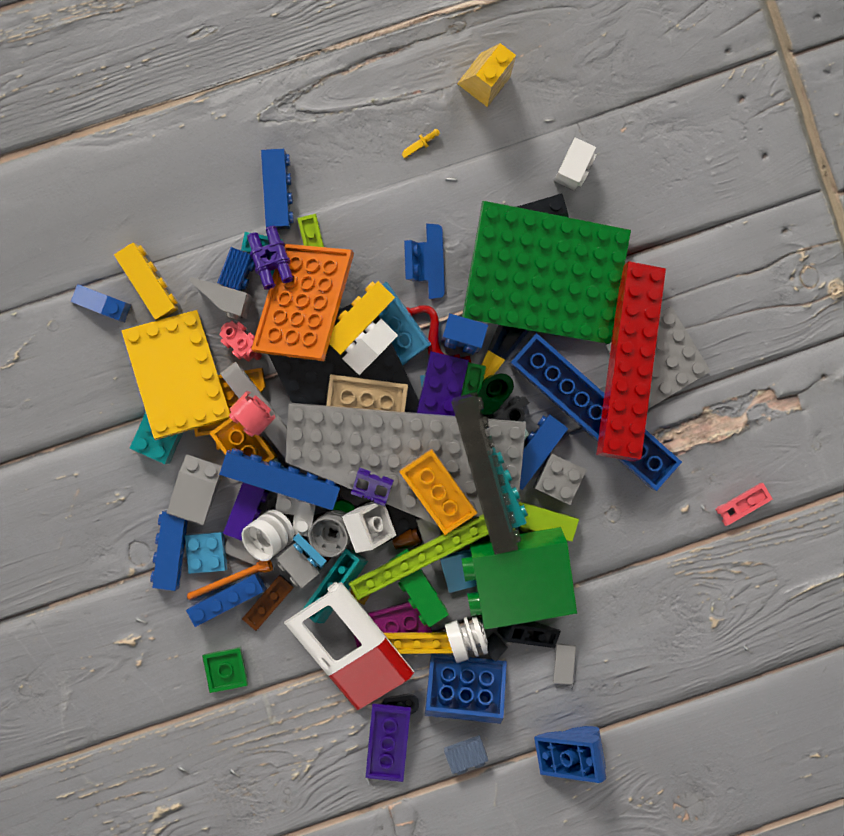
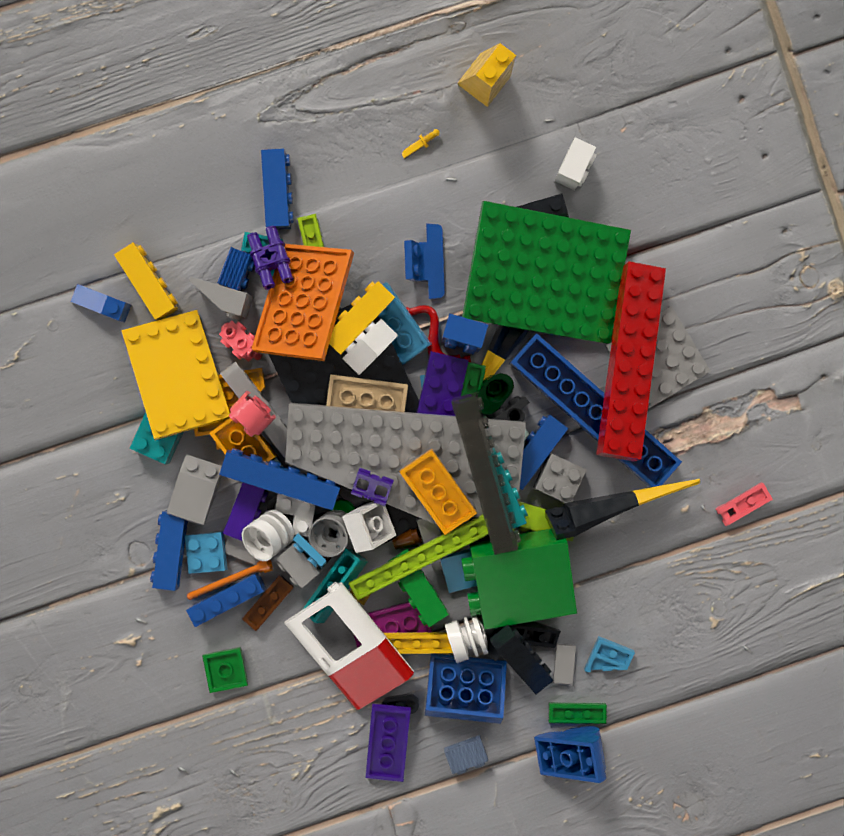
(521, 659): none -> black brick
(577, 713): none -> green tile
(584, 514): none -> black plate
(609, 656): none -> dark azure wing

